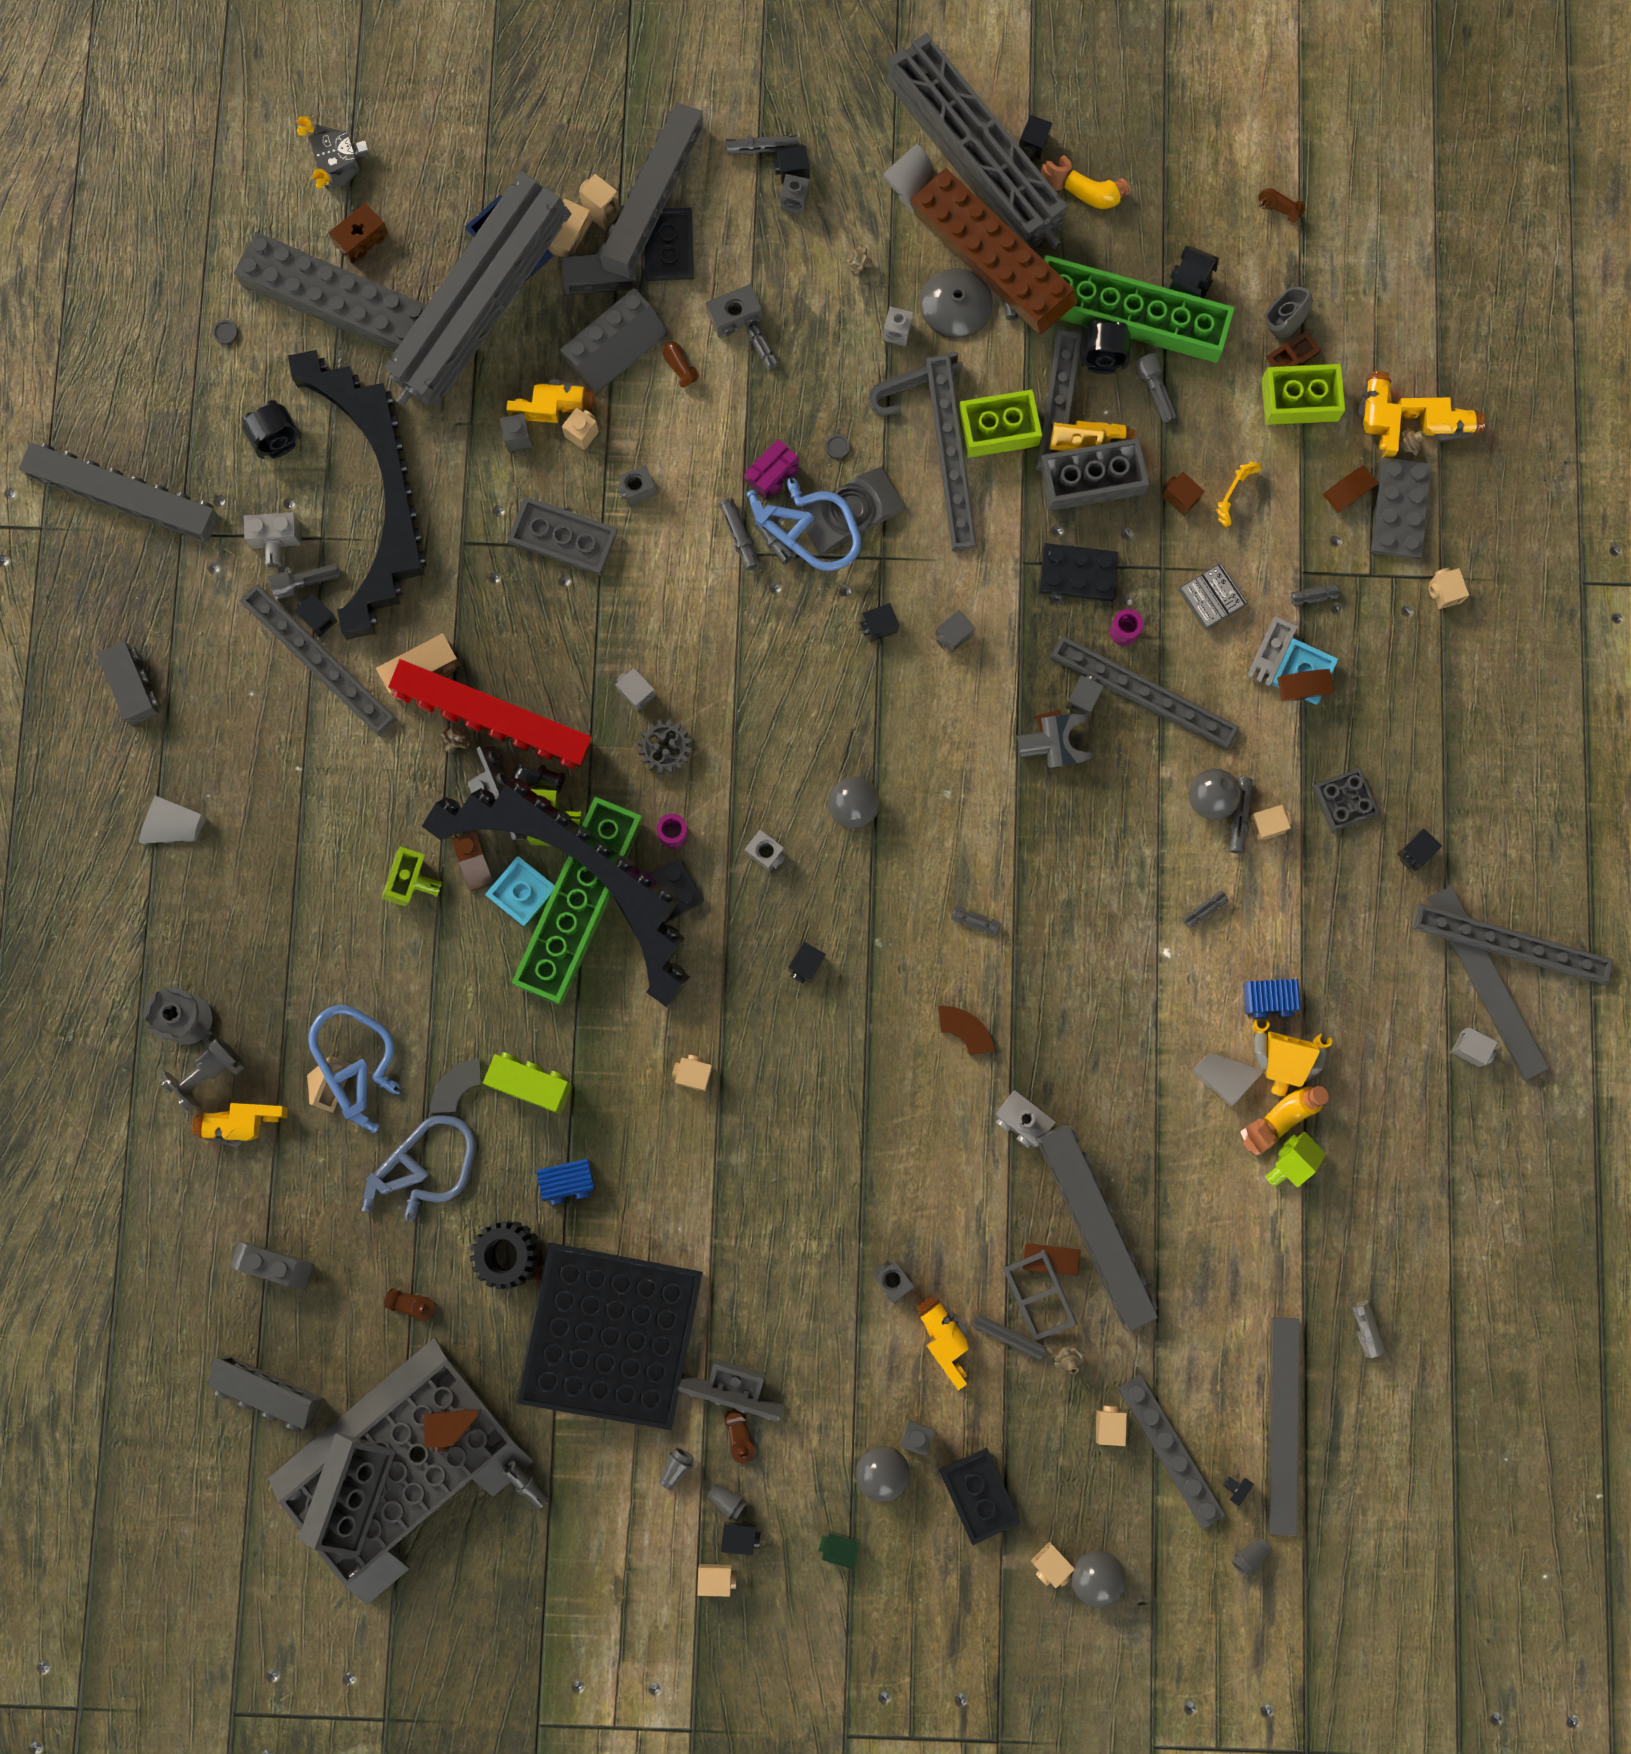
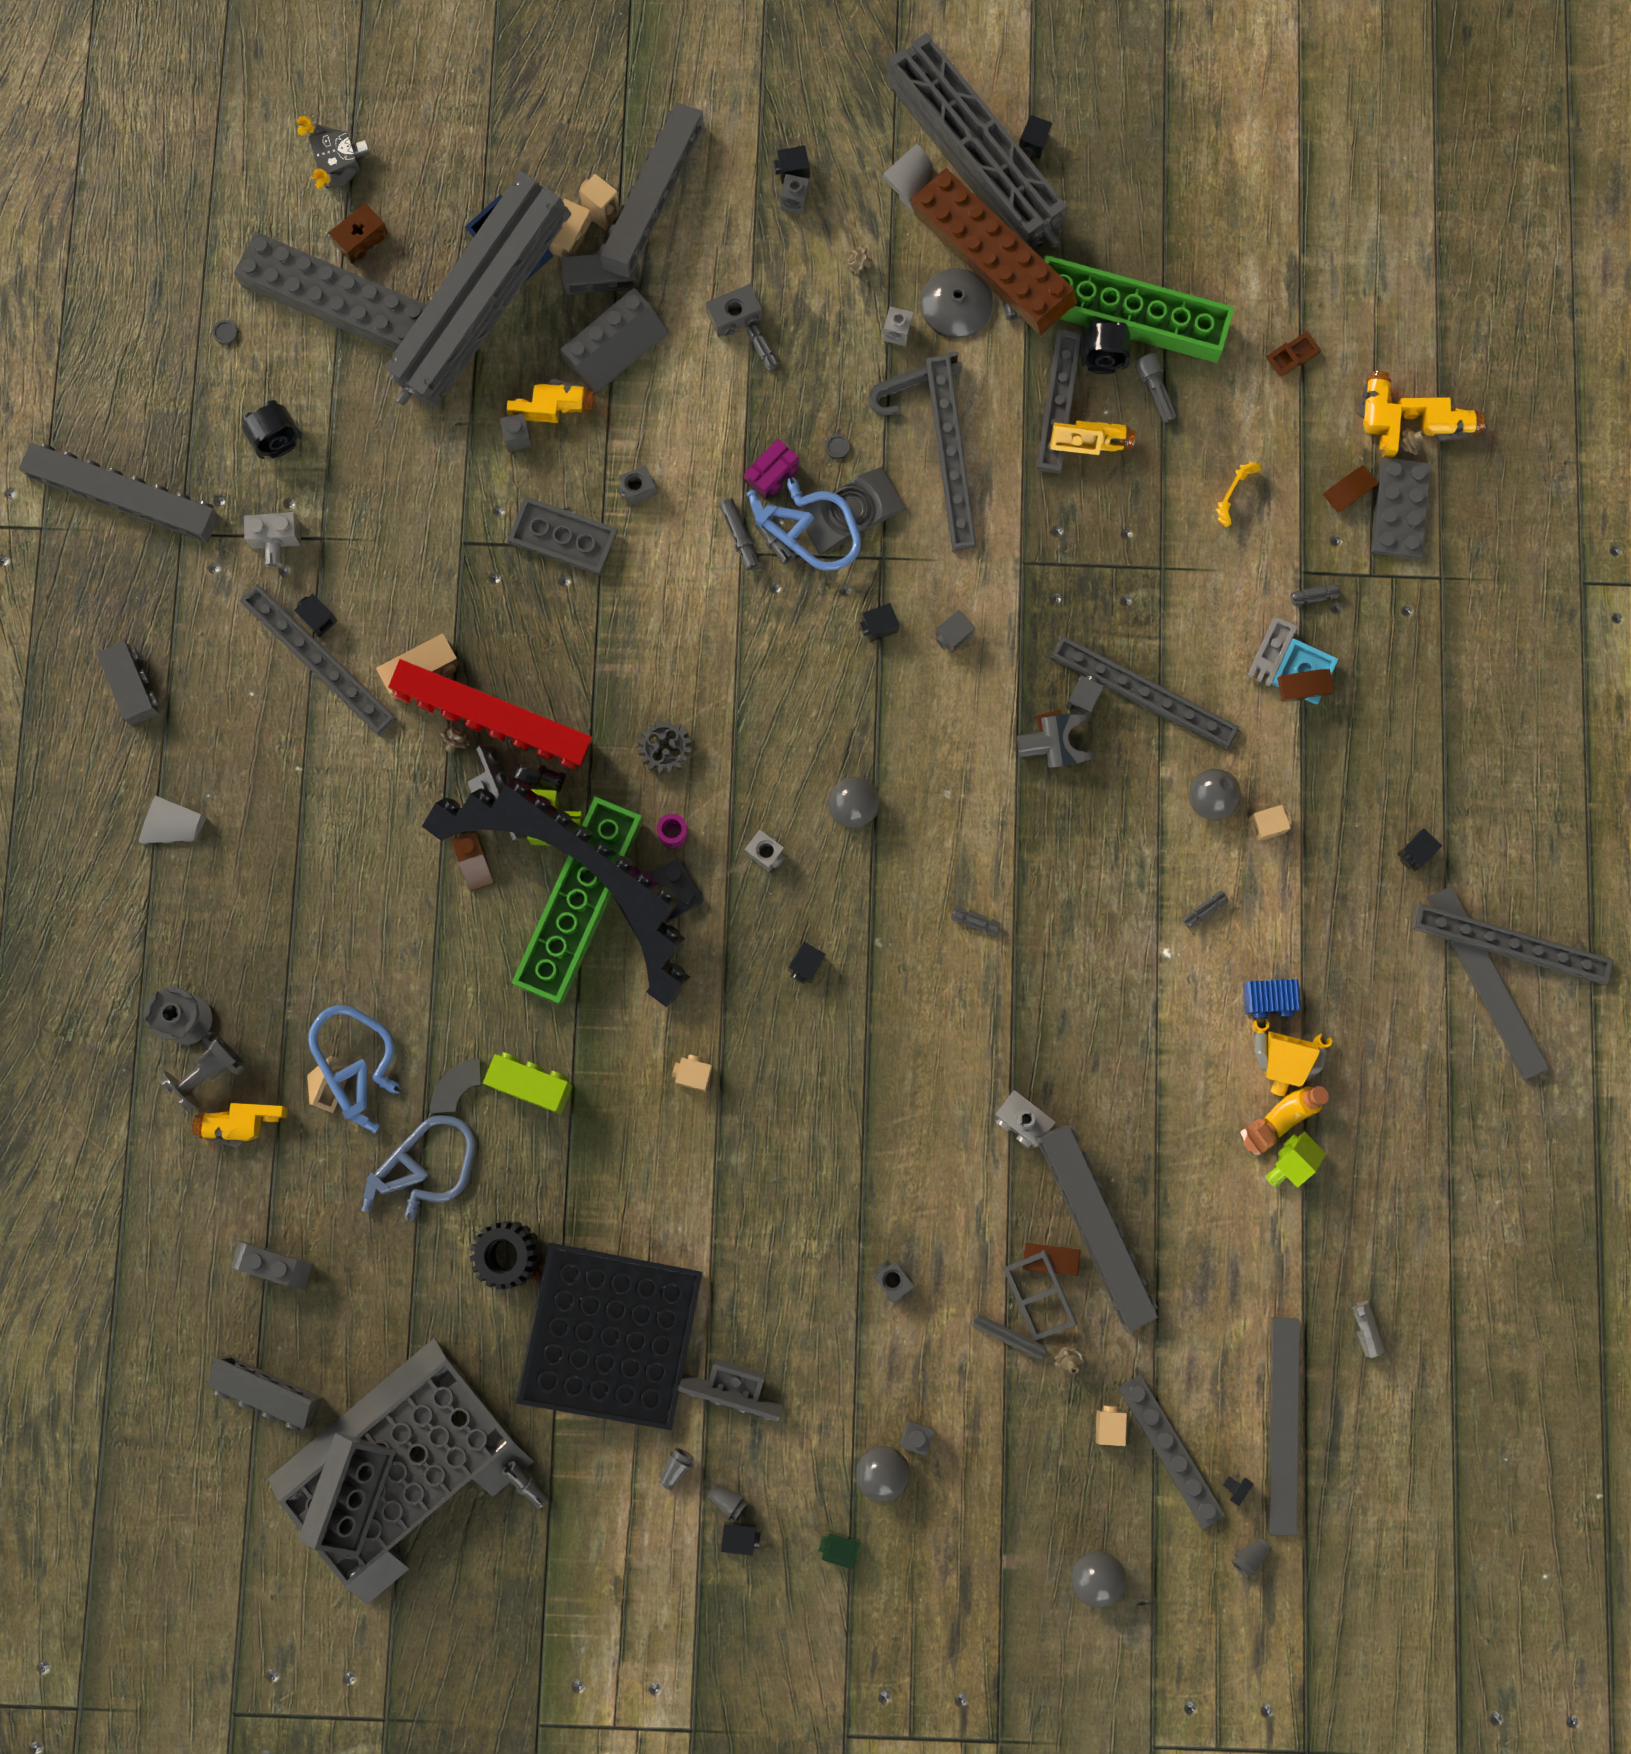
(285, 583): dark grey piece -> none
(399, 545): black arch -> none
(405, 878): lime brick -> none
(412, 1305): reddish brown piece -> none
(447, 1427): reddish brown slope -> none
(521, 891): medium azure plate -> none
(566, 1181): blue brick -> none
(580, 428): tan brick -> none
(634, 689): light grey brick -> none
(671, 247): black plate -> none
(674, 357): reddish brown piece -> none
(715, 1580): tan brick -> none
(740, 1440): reddish brown piece -> none
(762, 144): dark grey pin -> none
(948, 1338): yellow plate -> none
(967, 1028): reddish brown tile -> none
(979, 1496): black plate -> none
(1000, 423): lime brick -> none
(1052, 1567): tan brick -> none
(1078, 572): black plate -> none
(1094, 474): dark grey slope -> none
(1096, 194): yellow piece -> none
(1126, 627): magenta piece -> none
(1182, 493): reddish brown brick -> none
(1194, 272): black brick -> none
(1213, 596): light grey tile -> none
(1226, 1076): light grey slope -> none
(1237, 844): dark grey pin -> none
(1272, 199): reddish brown piece -> none
(1289, 311): dark grey piece -> none
(1303, 394): lime brick -> none
(1345, 800): dark grey tile -> none
(1448, 588): tan brick -> none
(1475, 1047): light grey brick -> none

